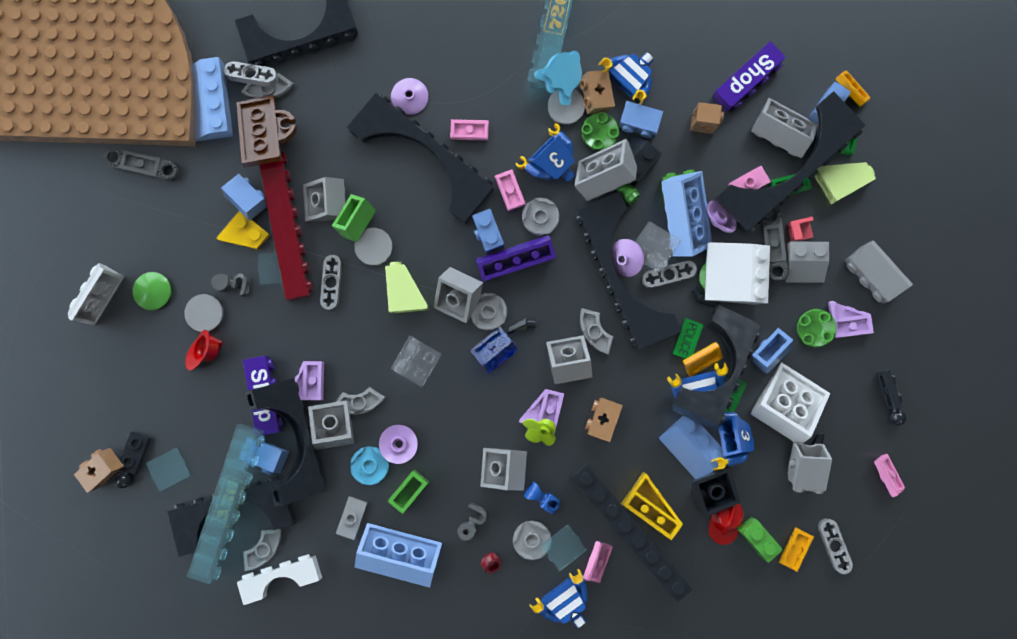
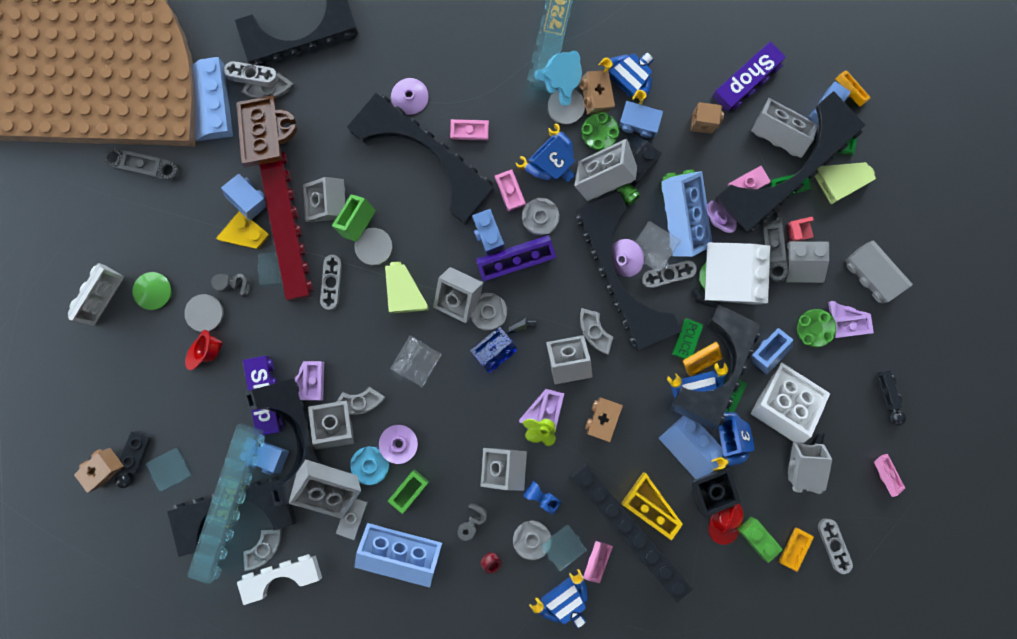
(324, 489): none -> light grey slope

